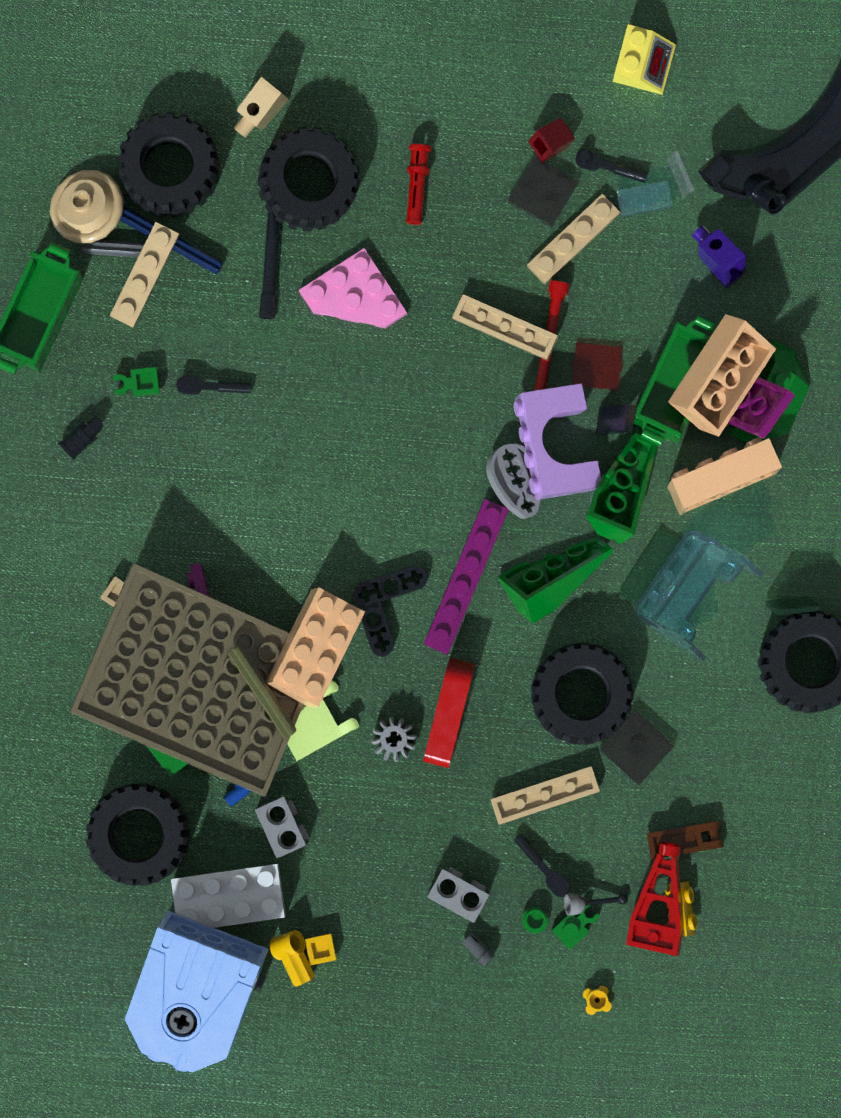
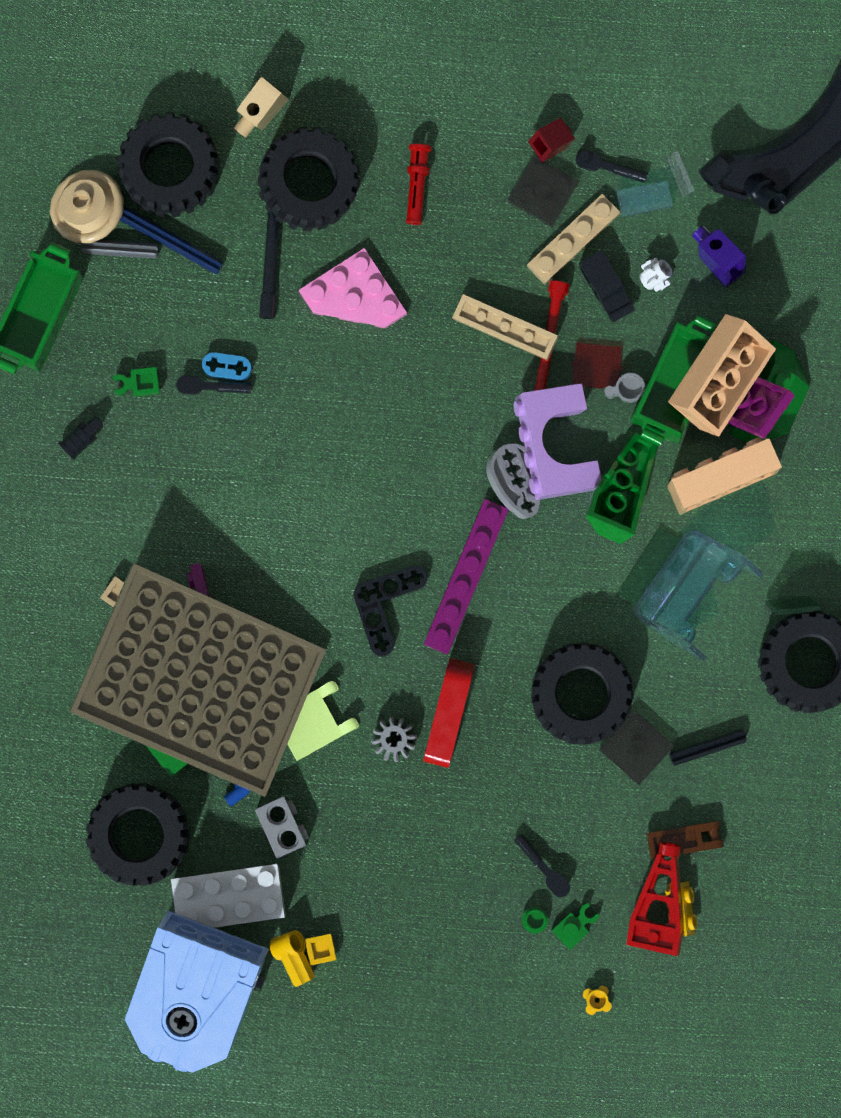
(144, 274): tan plate -> none
(227, 360): none -> dark azure beam
(262, 691): olive axle -> none
(314, 647): light nougat brick -> none
(455, 900): light grey brick -> none
(478, 949): dark grey pin -> none
(545, 795): tan plate -> none
(546, 584): green wedge -> none
(575, 904): hinge -> none
(606, 286): none -> black piece
(615, 419): black tile -> none
(628, 387): none -> light grey piece
(644, 60): light yellow slope -> none
(656, 274): none -> white gear
(708, 747): none -> black axle

